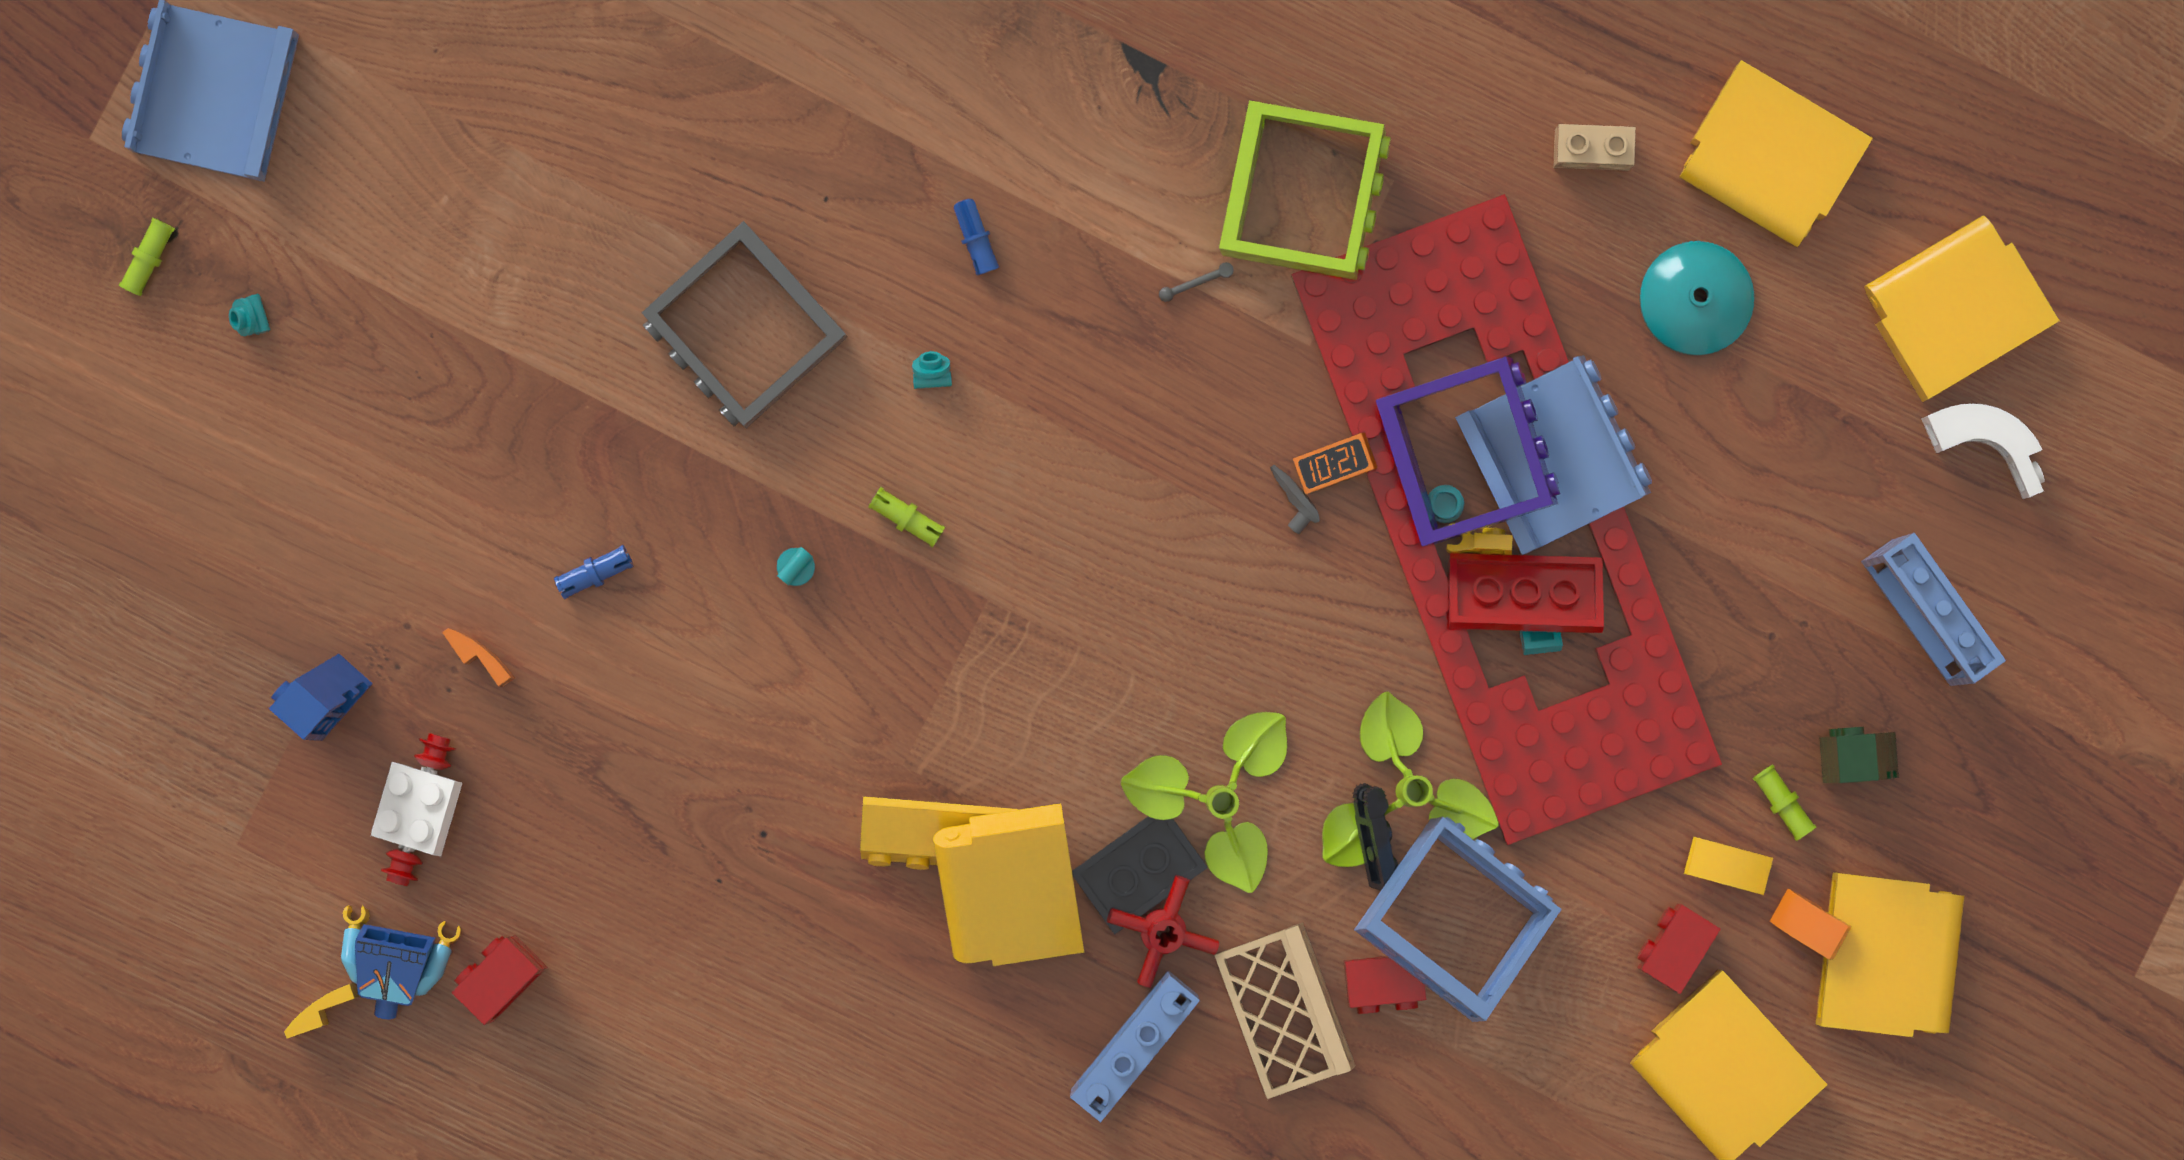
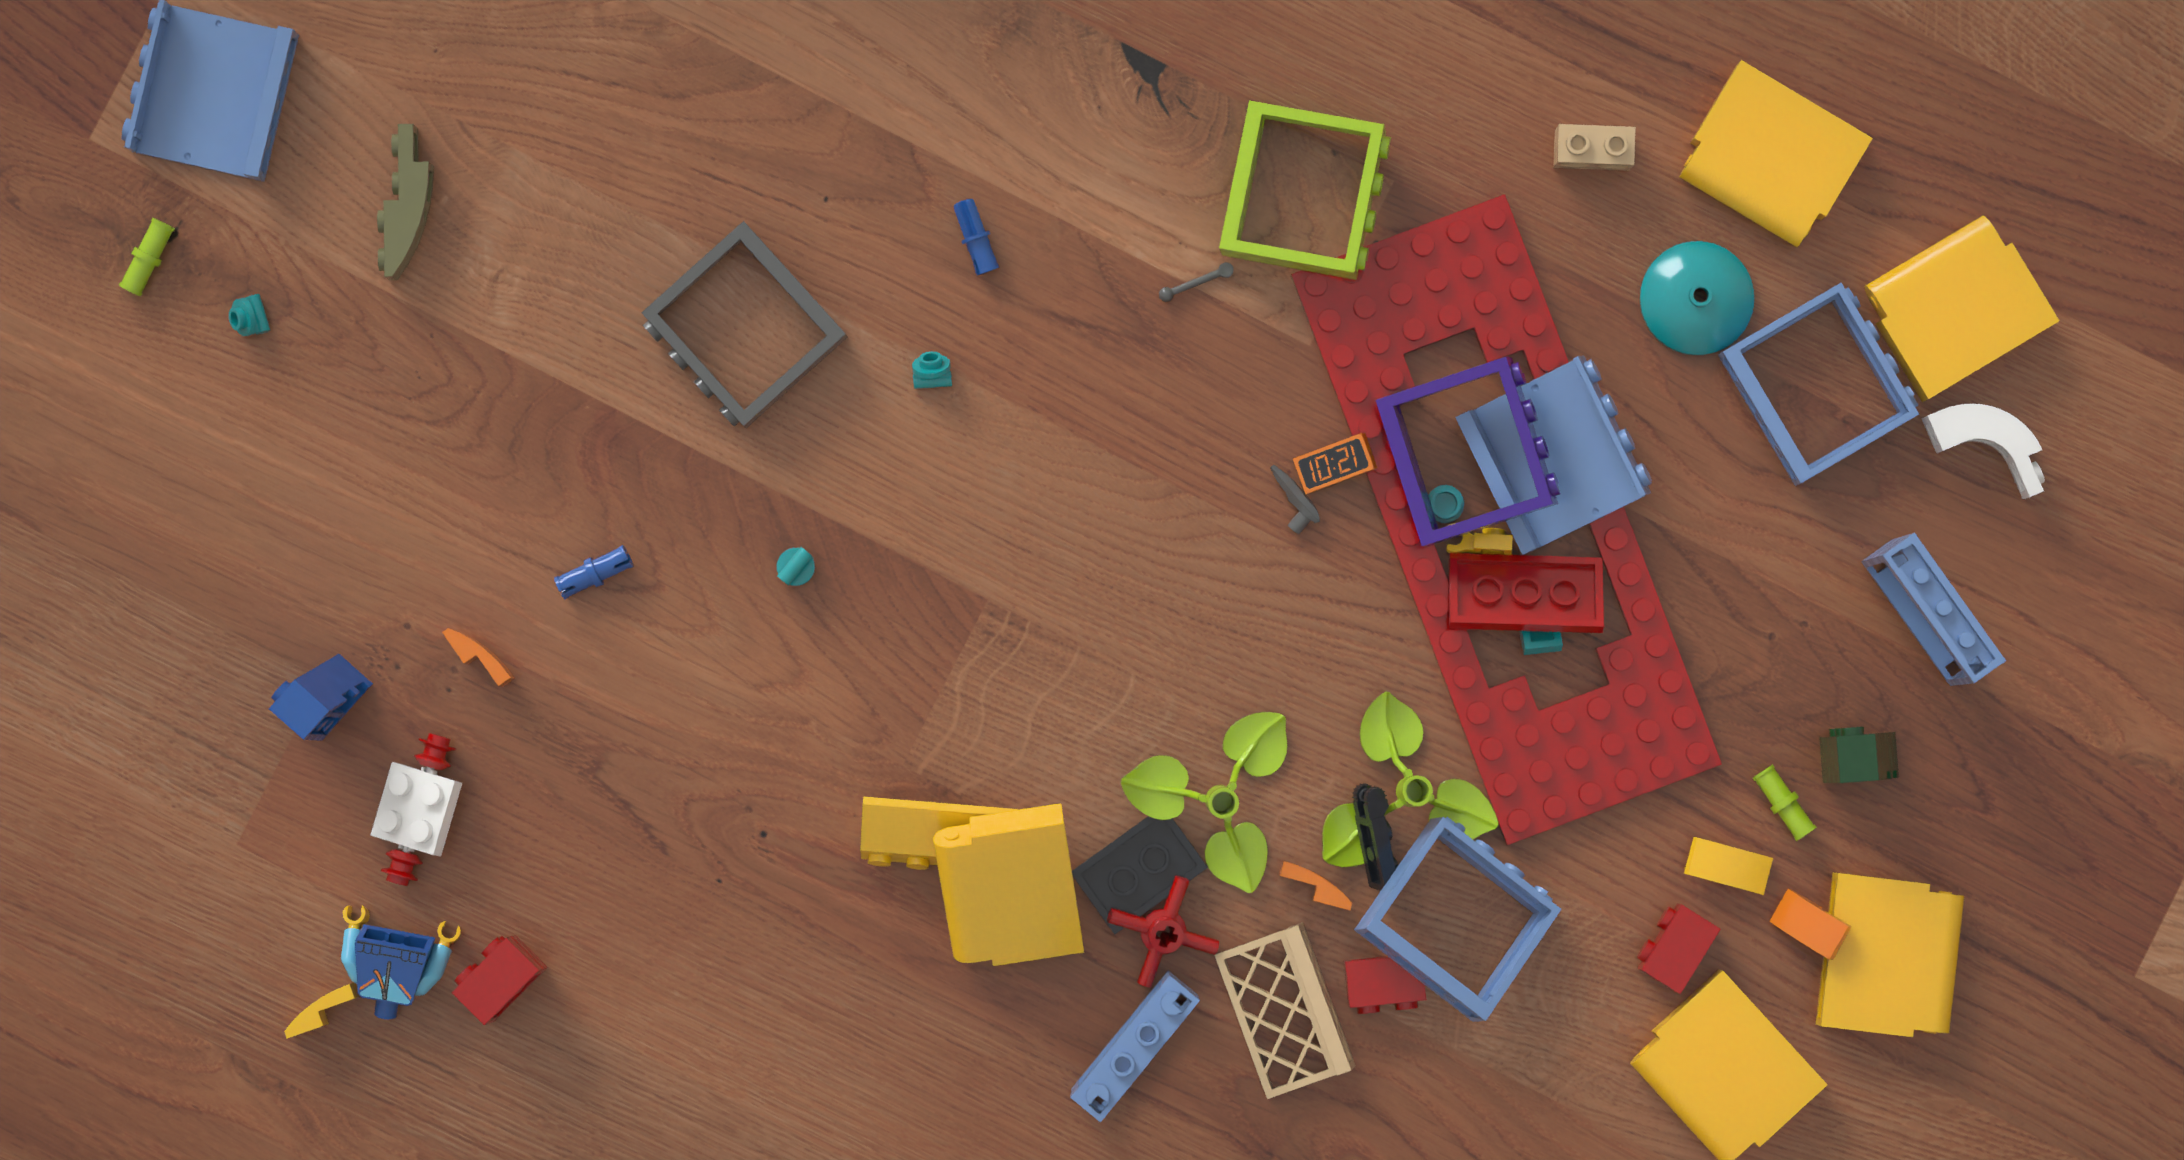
(405, 218): none -> olive slope
(906, 517): lime pin -> none
(1324, 890): none -> orange slope
(1866, 338): none -> medium blue window

